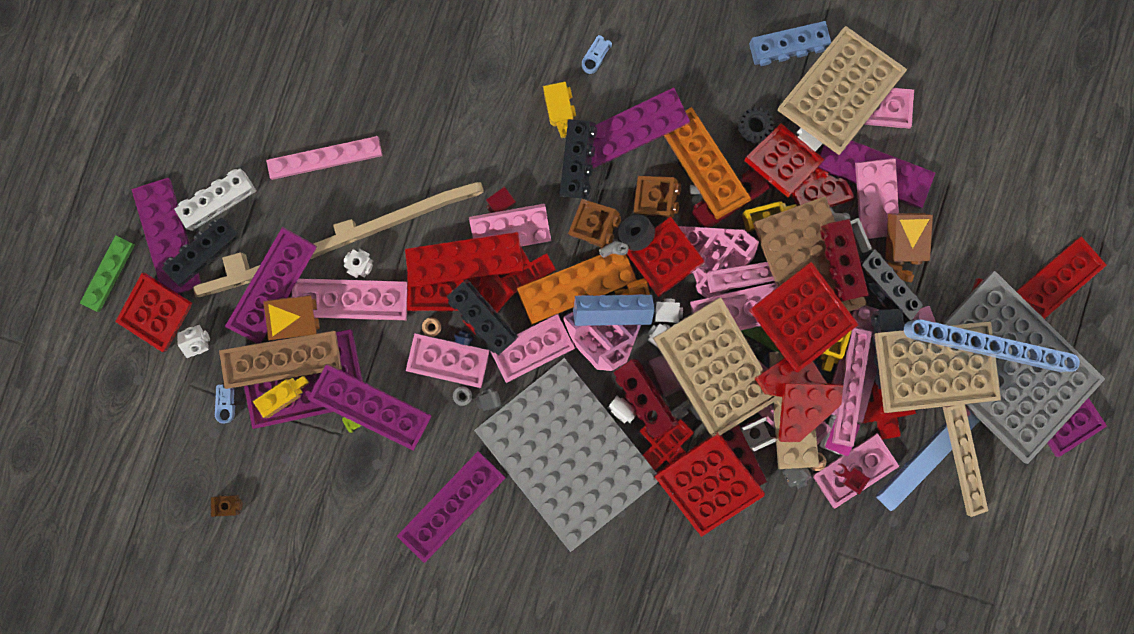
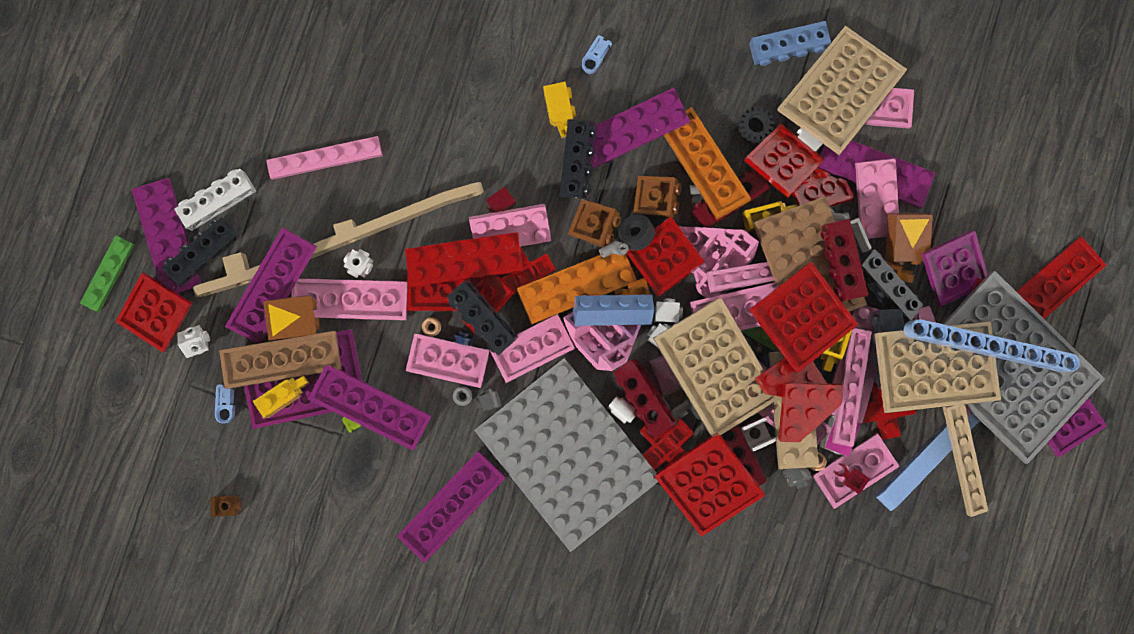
(954, 267): none -> magenta plate

